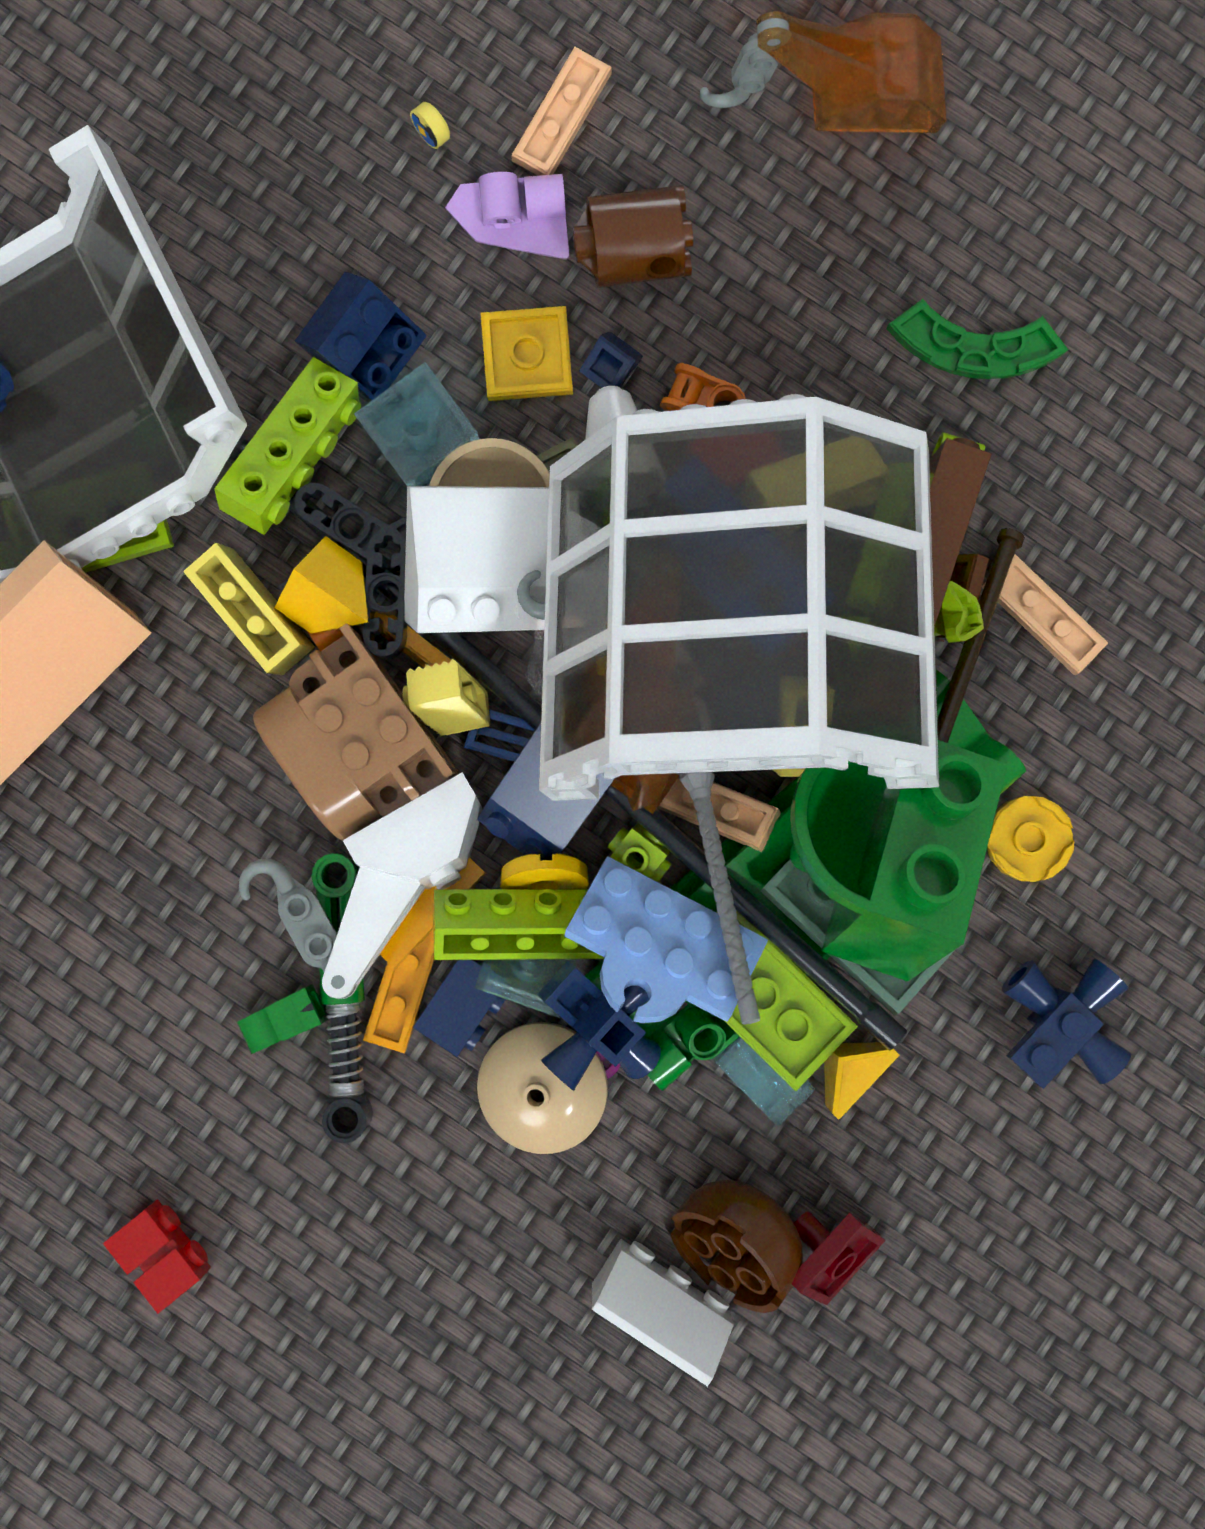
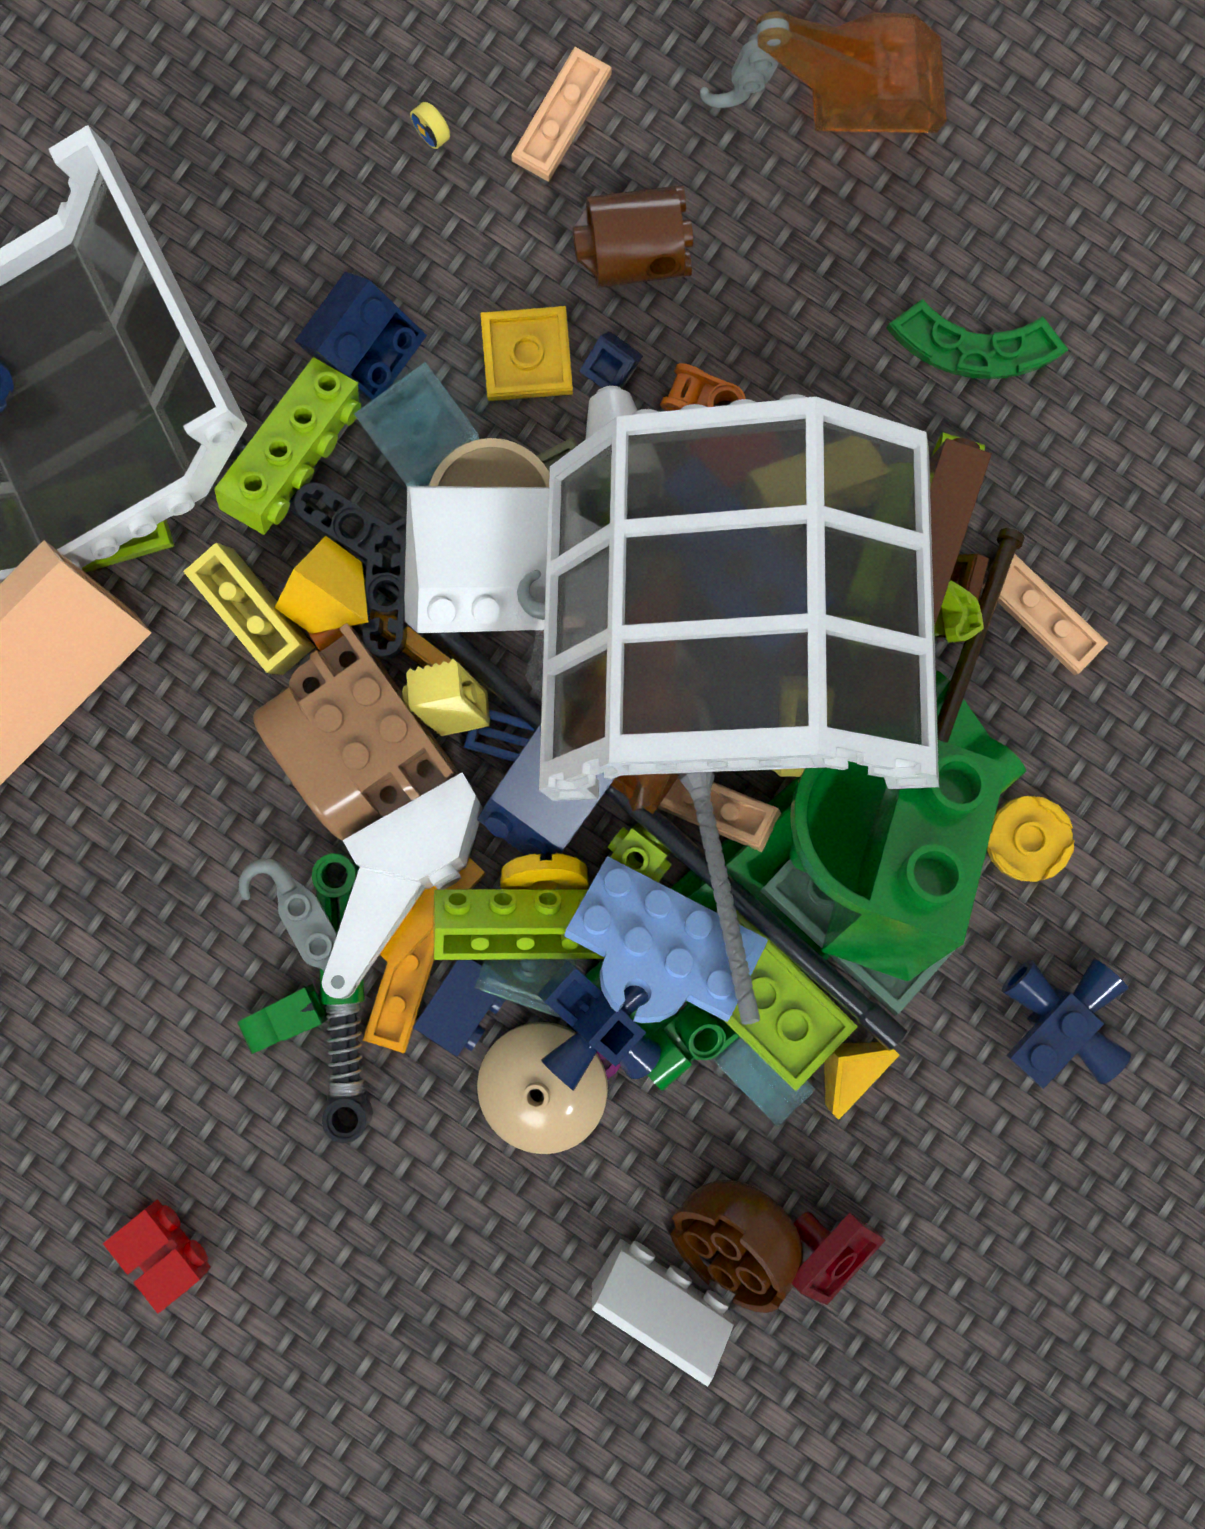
(514, 212): lavender panel -> none

